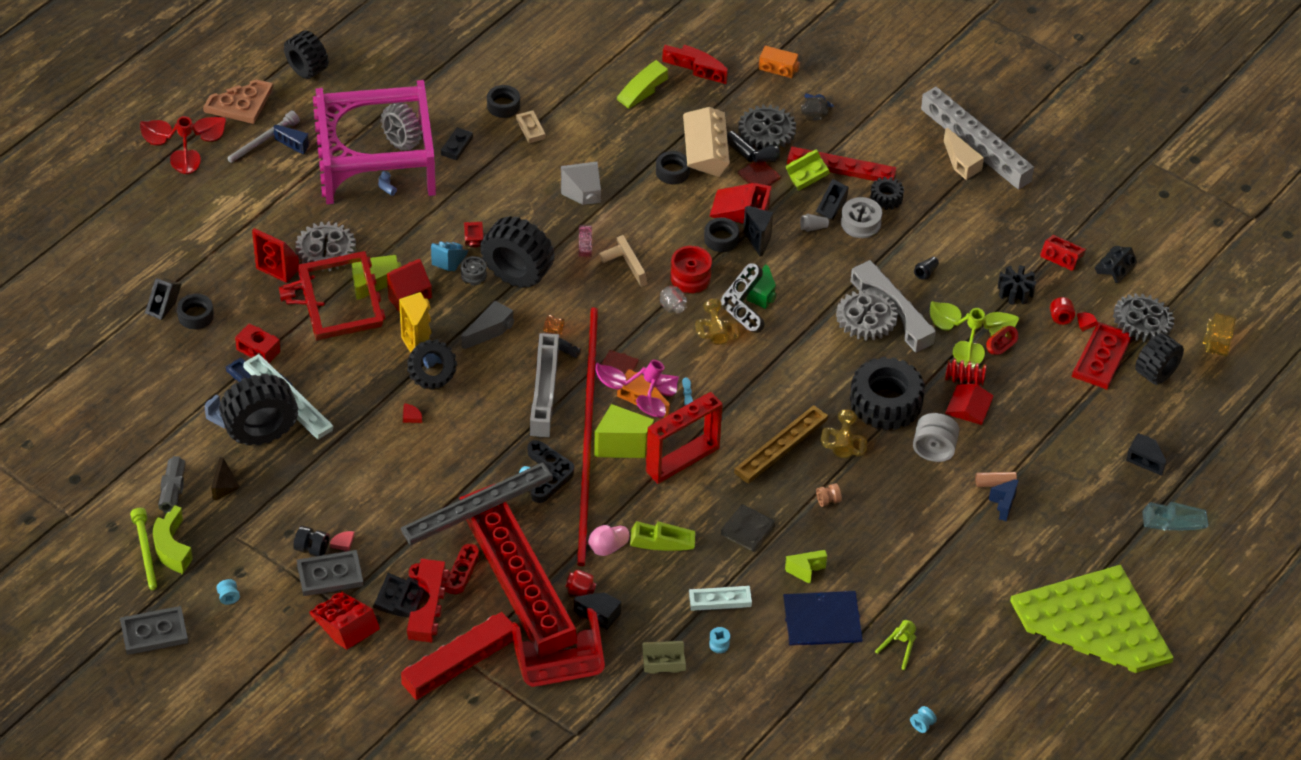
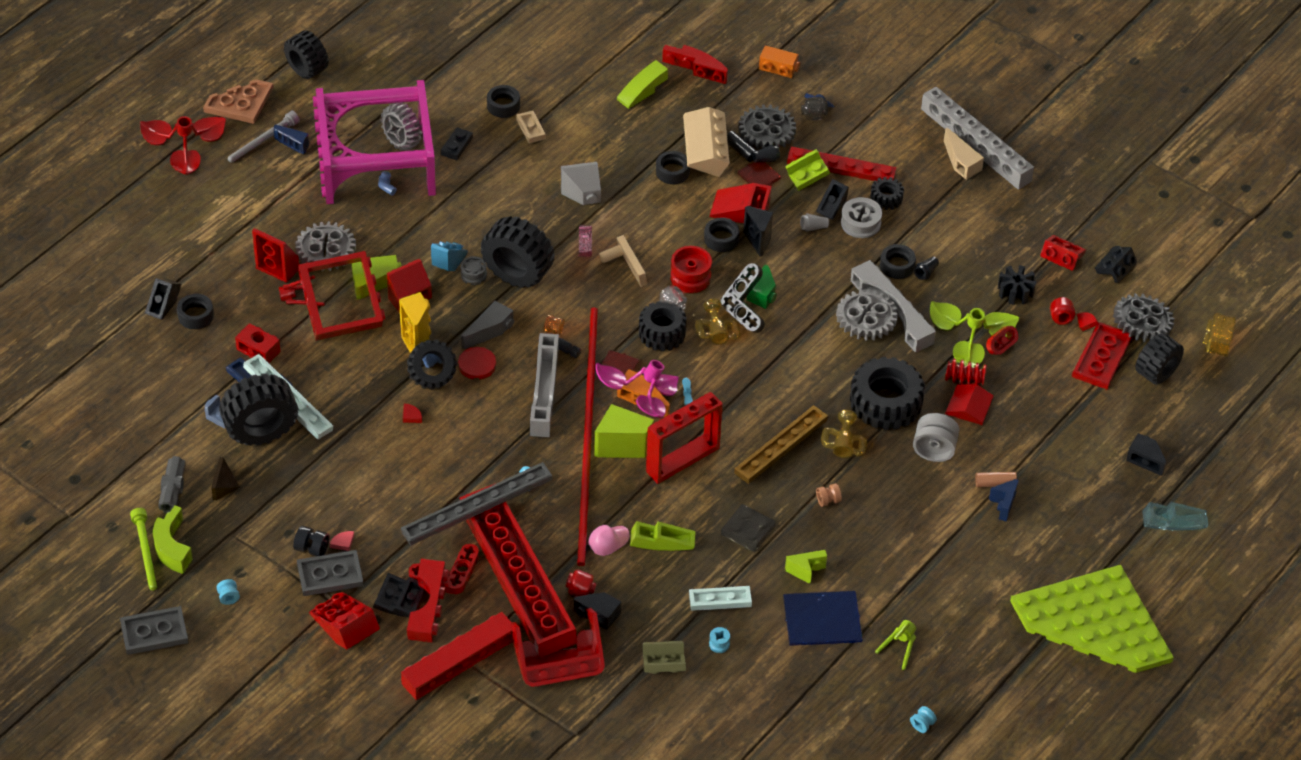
(473, 234): red bracket -> none
(477, 363): none -> red tile
(555, 469): black beam -> none
(659, 315): none -> black tyre
(900, 251): none -> black tyre

